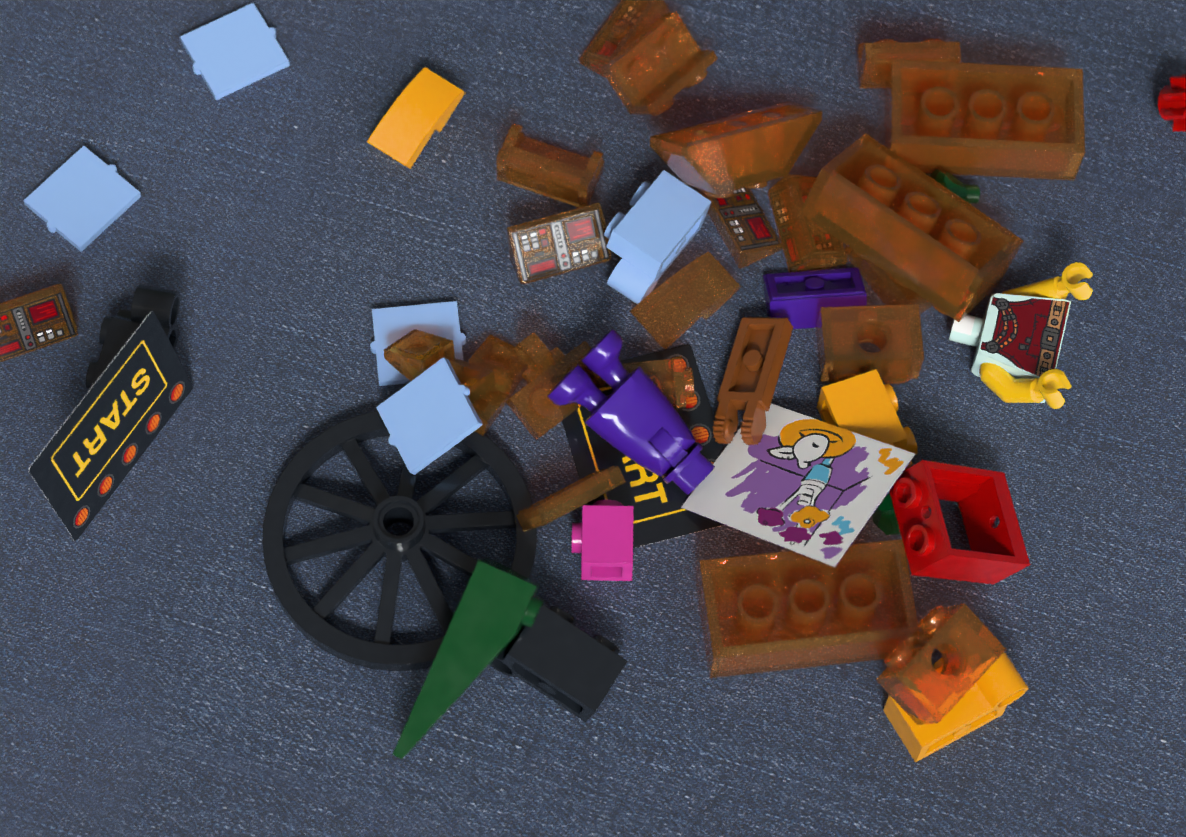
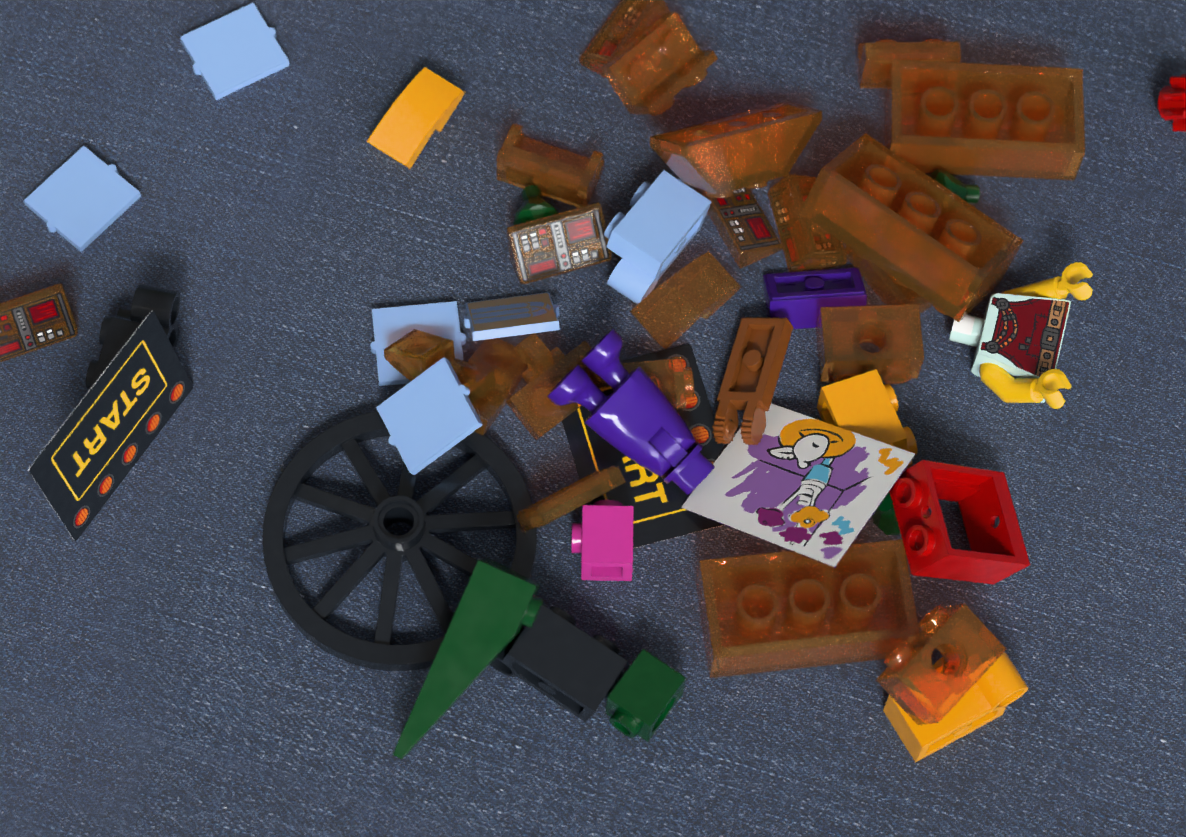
(511, 316): none -> piece
(533, 206): none -> dark green rock
(644, 696): none -> dark green brick

